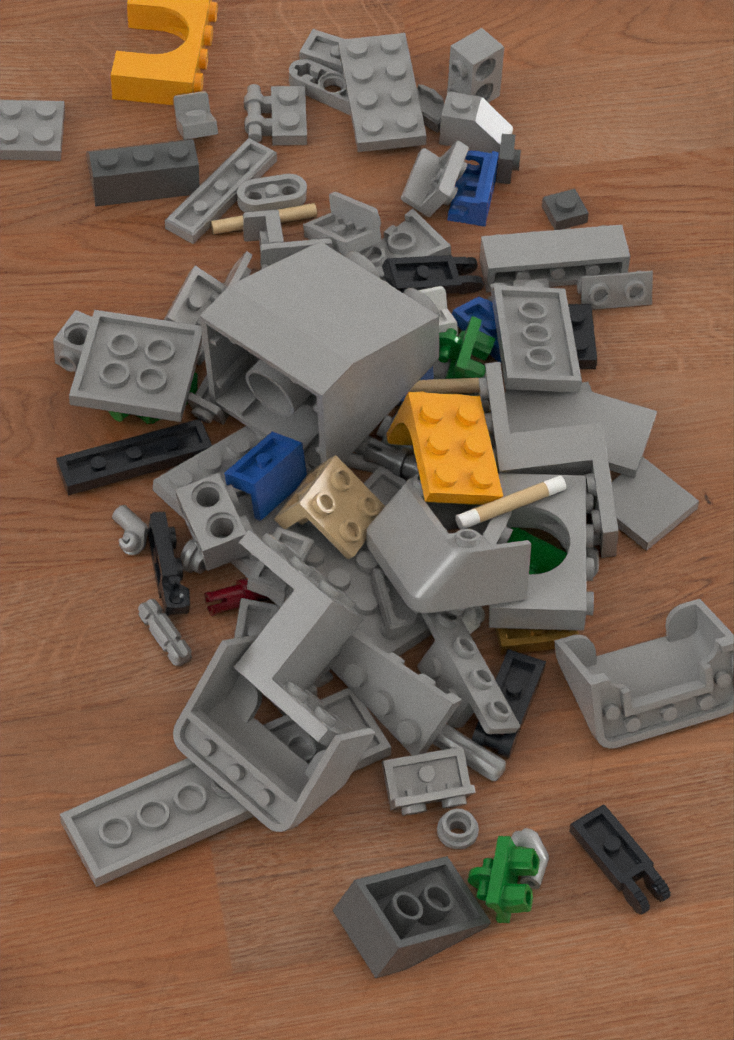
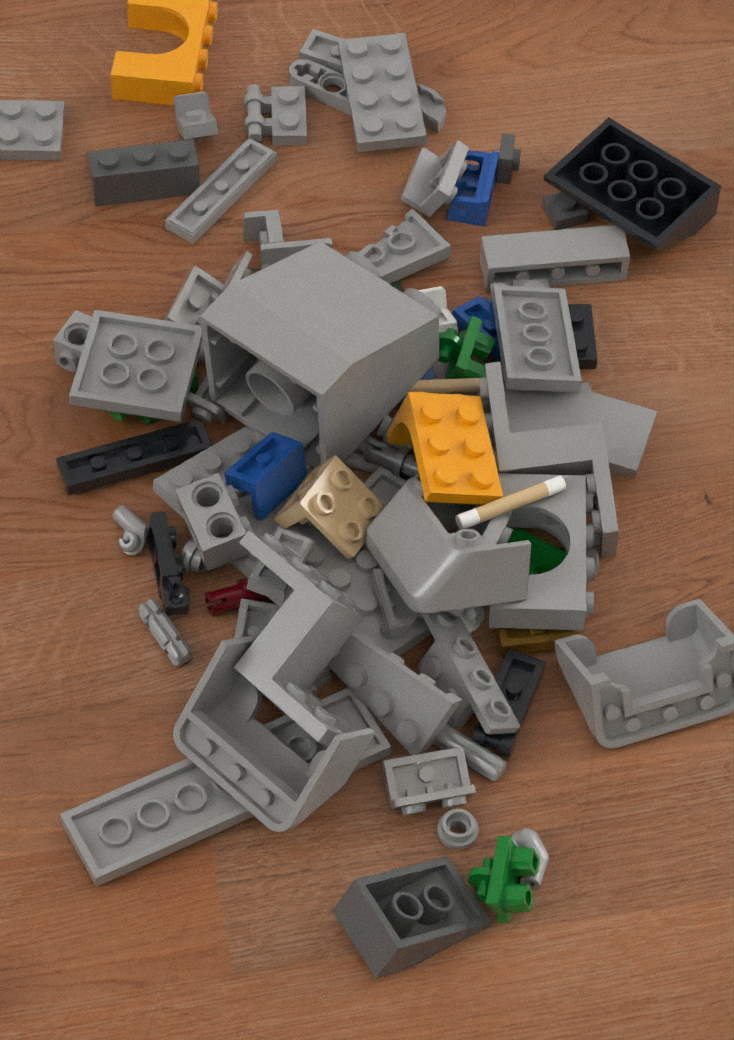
(272, 193): light grey plate -> none
(286, 215): tan bar -> none
(349, 225): light grey bracket -> none
(433, 272): black hinge -> none
(472, 123): light grey slope -> none
(476, 66): light grey brick -> none
(616, 289): light grey hinge -> none
(619, 857): black hinge -> none
(636, 186): none -> black slope
(650, 504): light grey tile -> none

